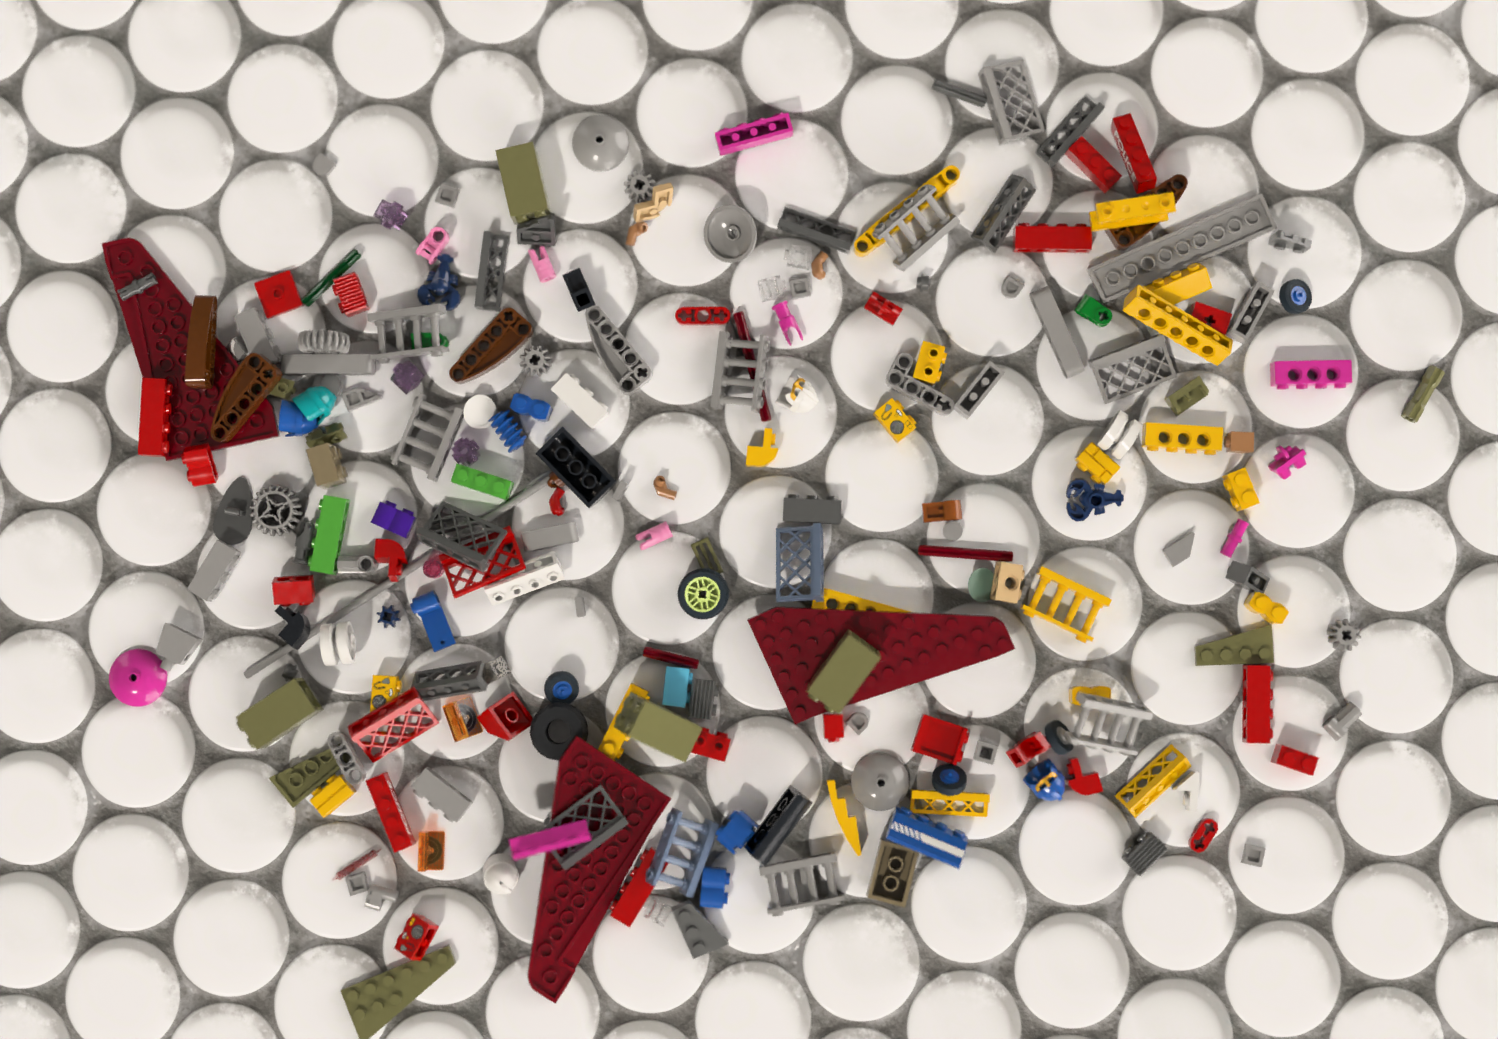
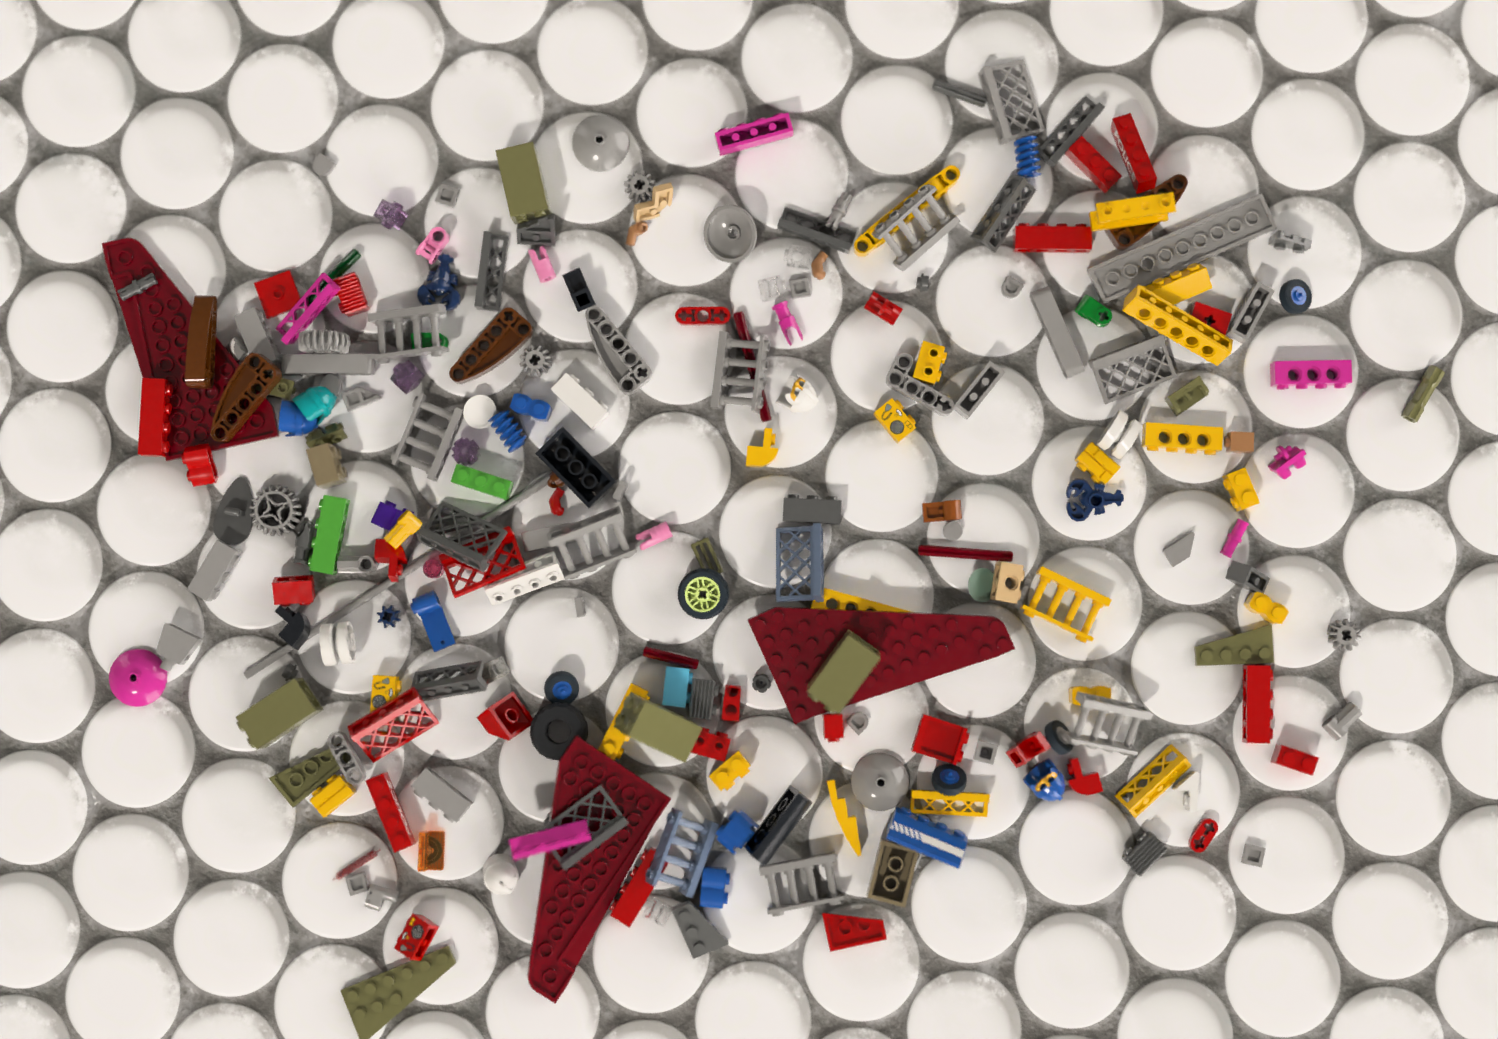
(311, 312): none -> dark pink fence
(406, 525): none -> yellow piece
(462, 719): panel -> none
(579, 529): none -> light grey fence
(662, 490): medium nougat arm -> none
(729, 770): none -> yellow brick
(731, 703): none -> red leg
(766, 683): none -> dark grey plate
(839, 211): none -> light grey pin
(852, 931): none -> red wing
(1026, 157): none -> blue piece

